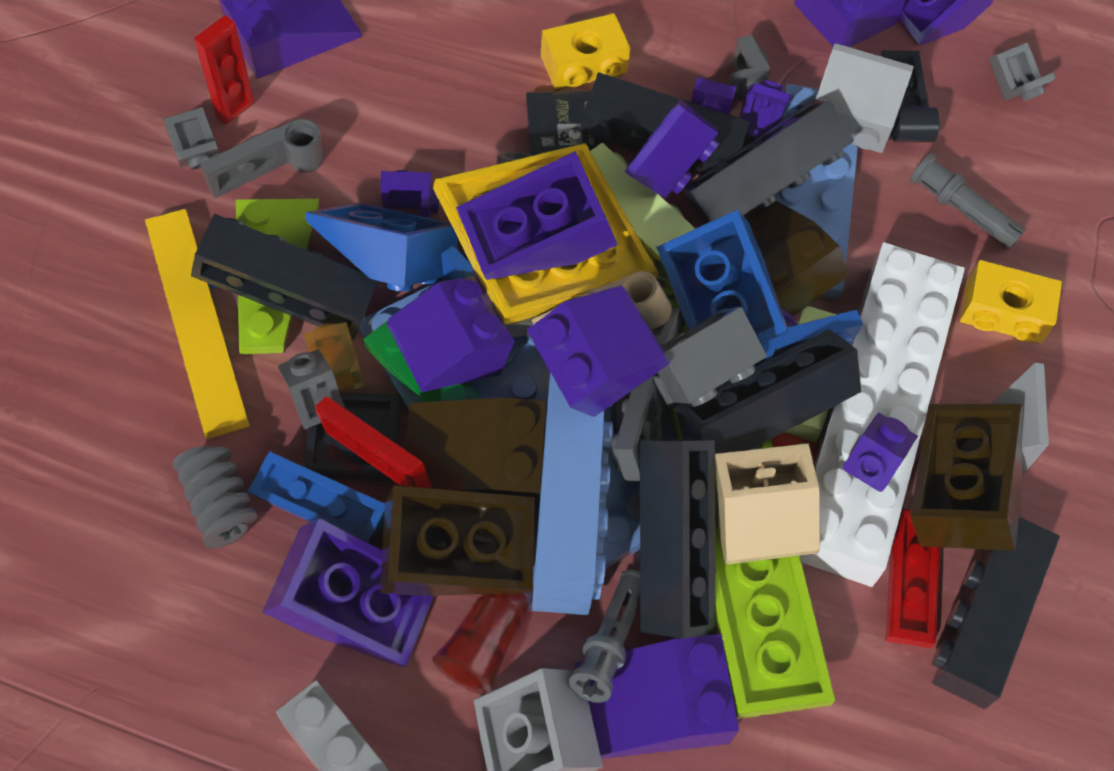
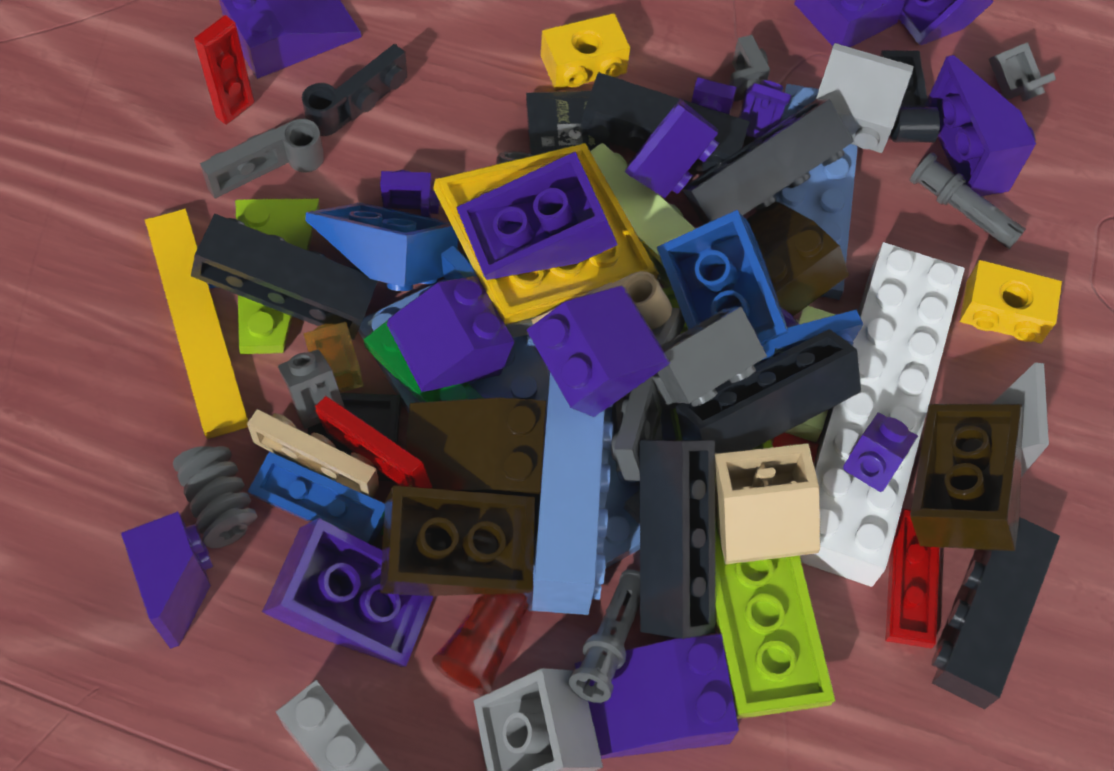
(169, 573): none -> dark purple slope
(191, 138): dark grey bracket -> none
(313, 452): none -> tan plate
(336, 107): none -> black plate
(979, 129): none -> dark purple slope

